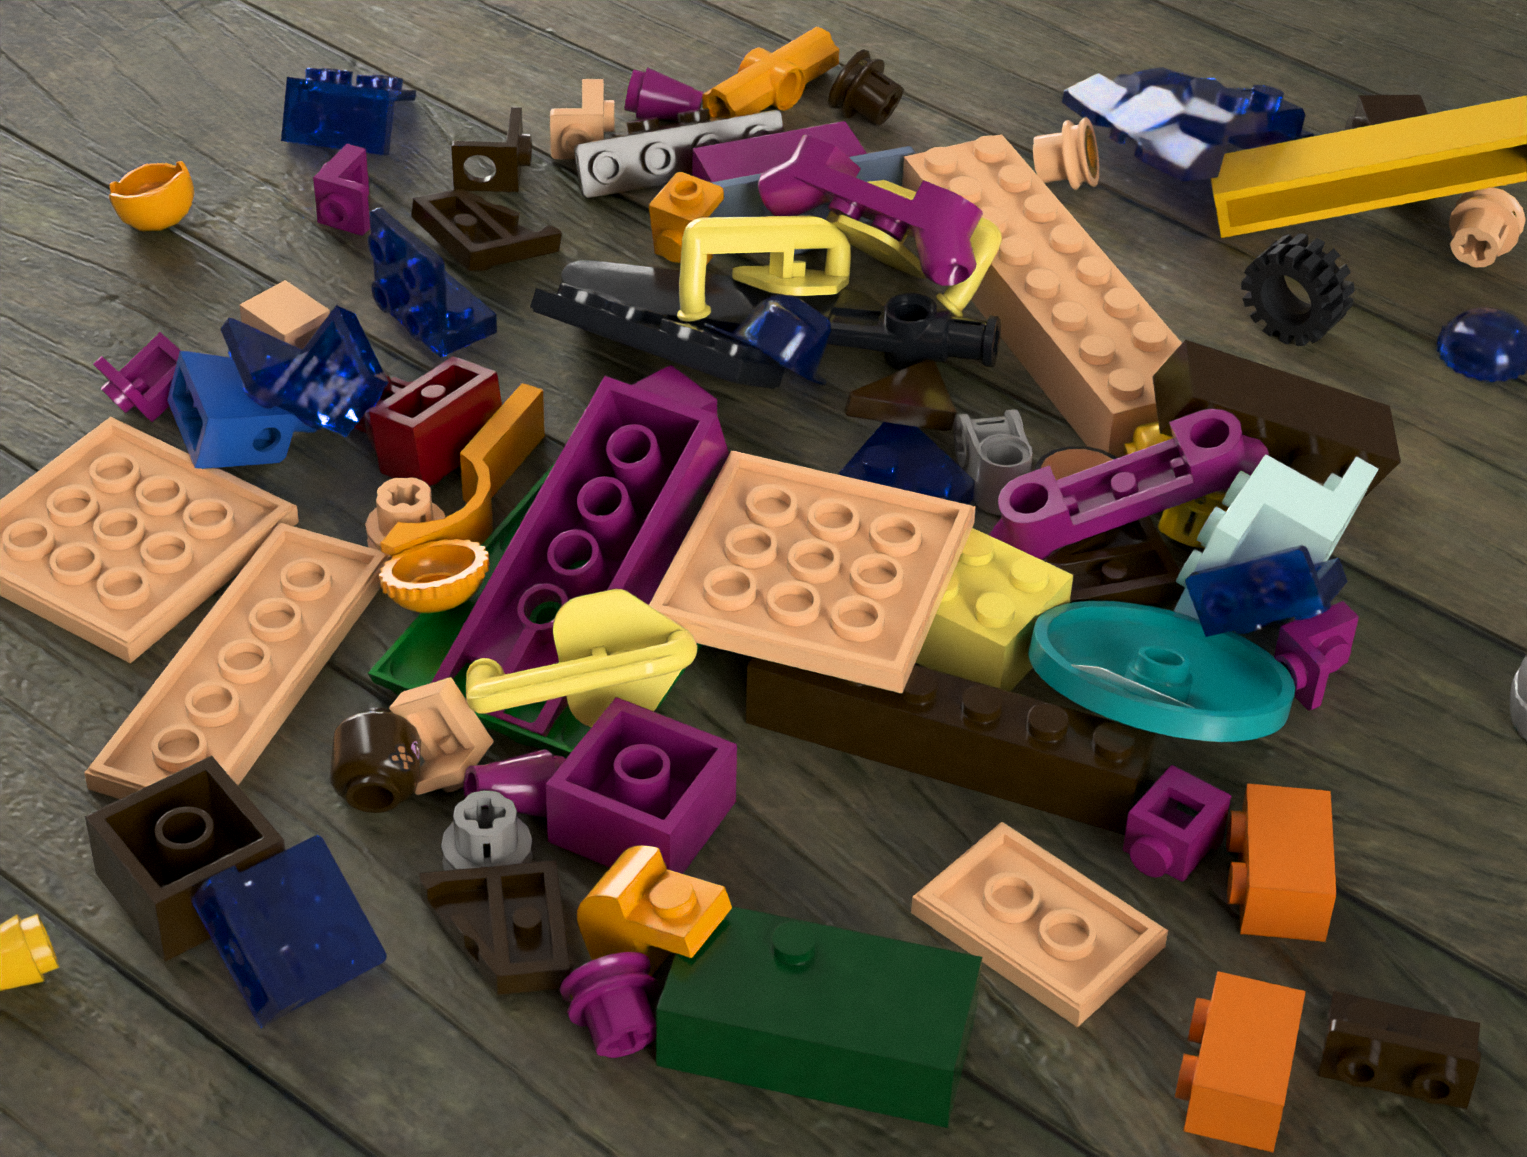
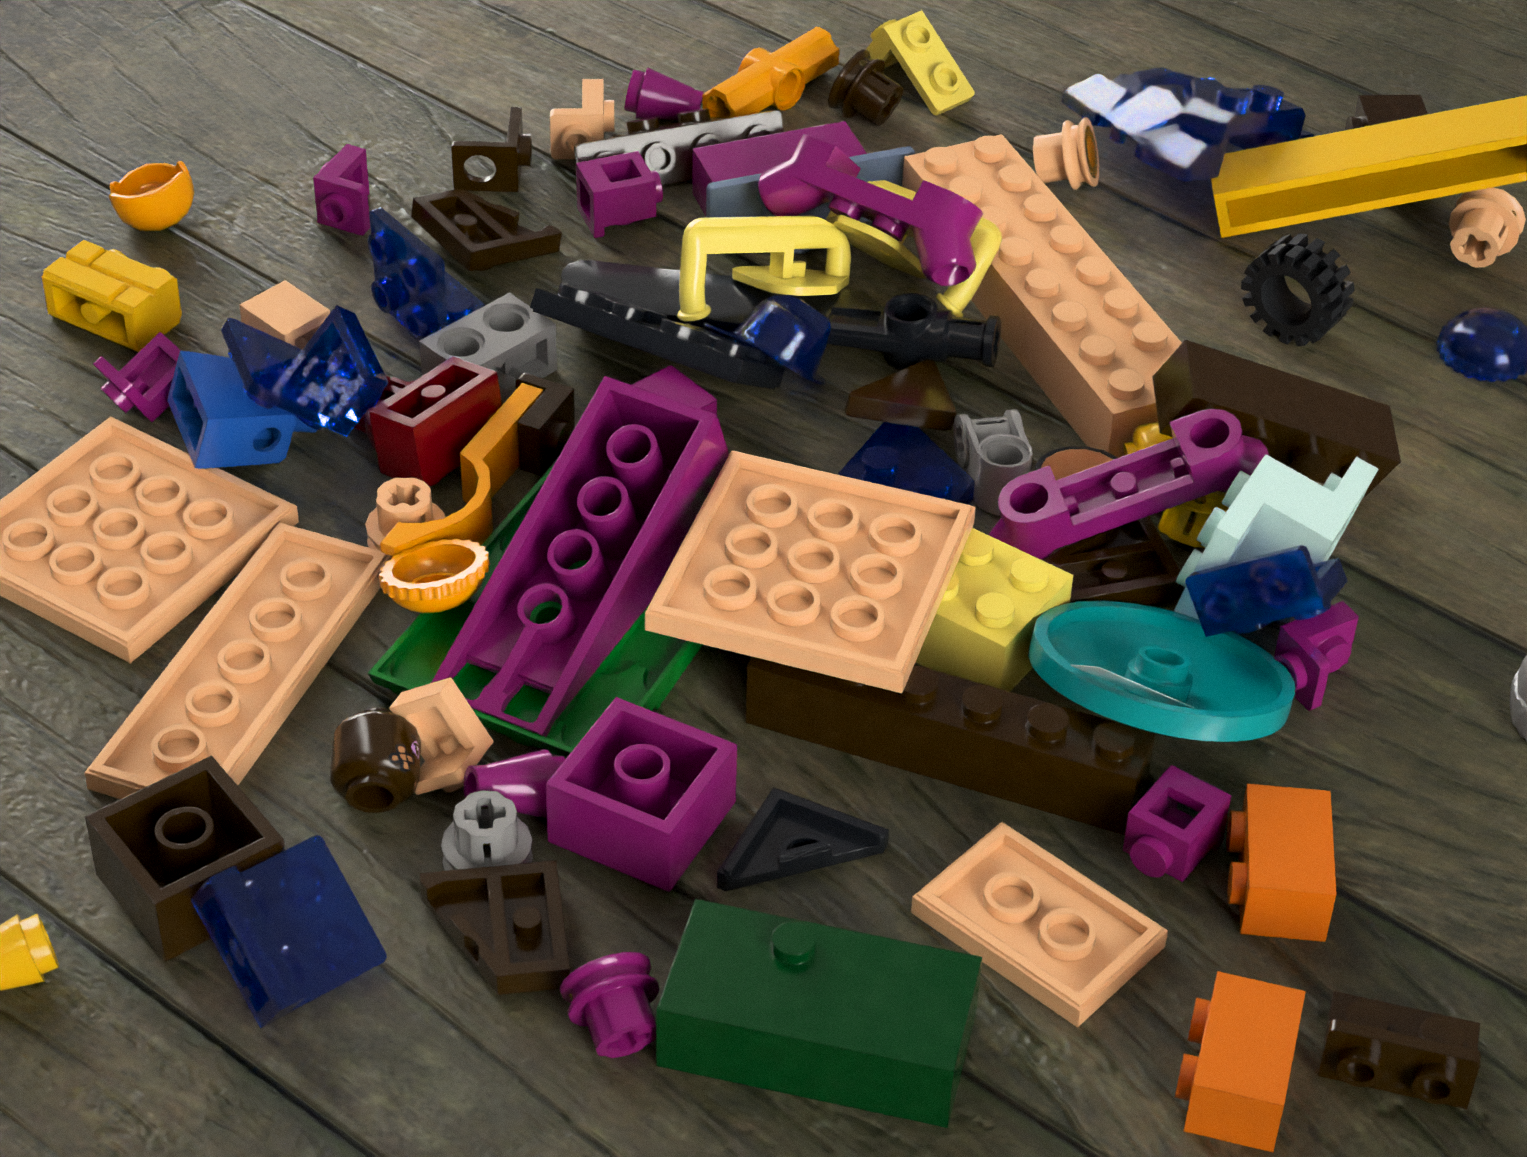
(112, 295): none -> yellow brick
(336, 111): clear blue bracket -> none
(497, 337): none -> light grey brick
(545, 425): none -> dark brown bracket
(605, 650): light yellow piece -> none
(616, 191): none -> magenta brick
(649, 909): light orange brick -> none
(678, 205): light orange bracket -> none
(794, 838): none -> black tile
(923, 59): none -> light yellow bracket

